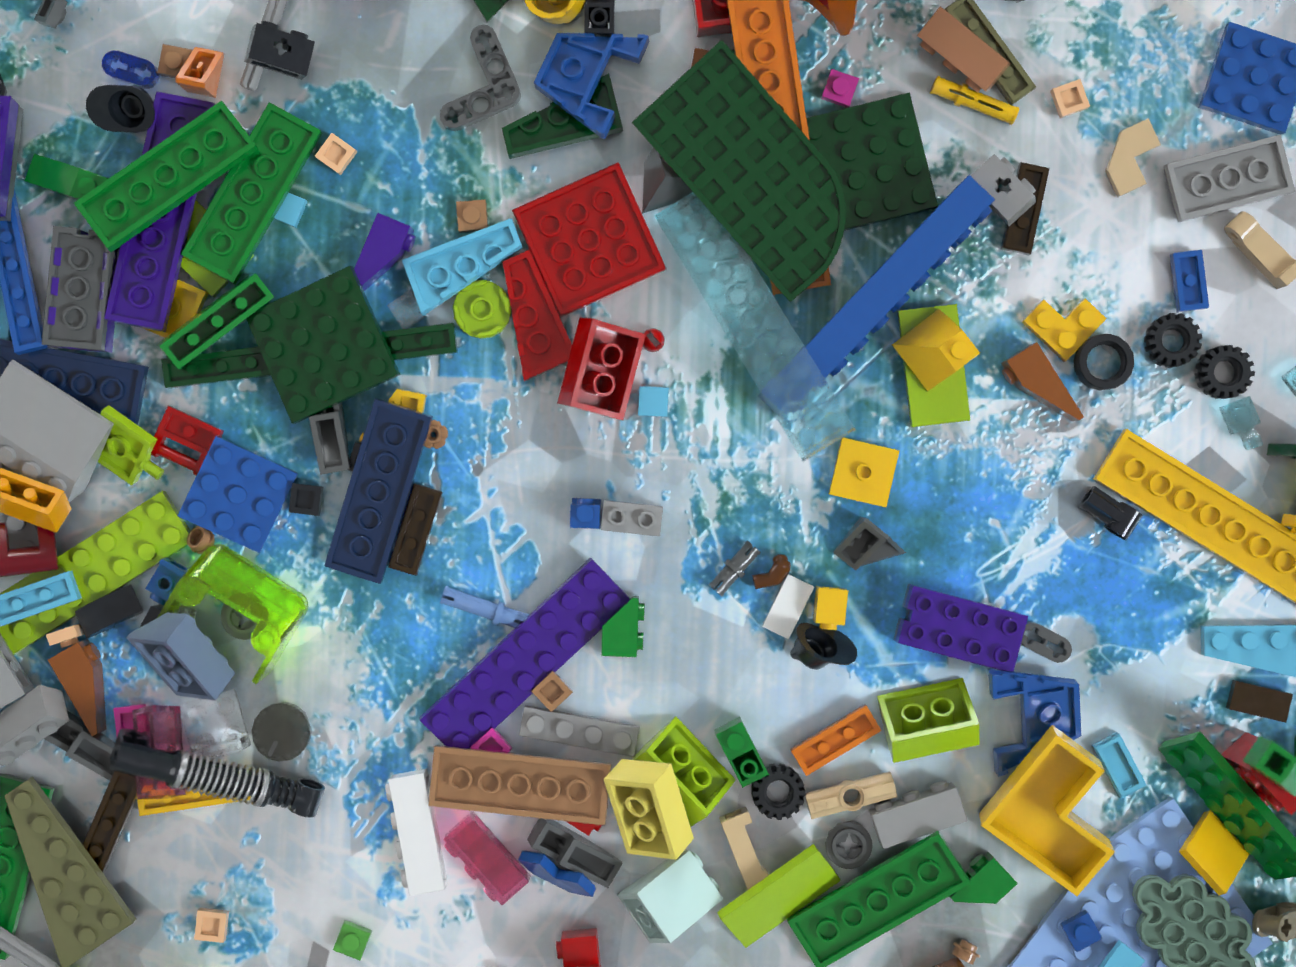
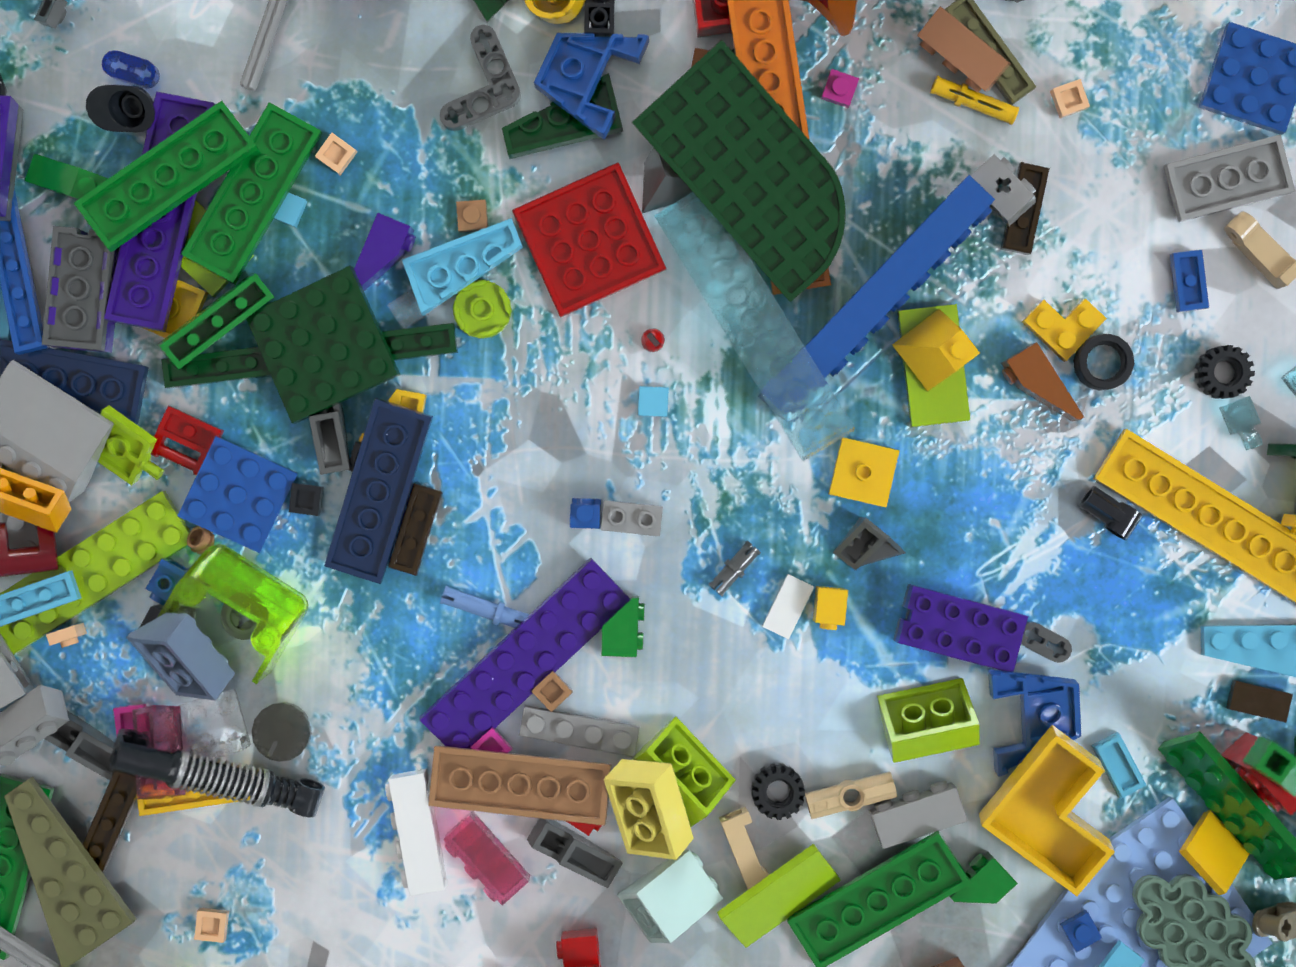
(82, 679): dark orange slope -> none
(108, 611): black slope -> none
(172, 60): medium nougat plate -> none
(201, 72): orange slope -> none
(292, 62): black brick -> none
(352, 940): bright green plate -> none
(441, 435): medium nougat plate -> none
(538, 328): red wing -> none
(545, 869): blue tile -> none
(601, 368): red brick -> none
(741, 752): green slope -> none
(776, 575): reddish brown arm -> none
(821, 647): black piece -> none
(835, 739): orange plate -> none
(857, 855): dark grey gear -> none
(876, 159): dark green plate -> none
(965, 951): medium nougat plate -> none
(1122, 167): tan tile -> none
(1185, 328): black tyre -> none

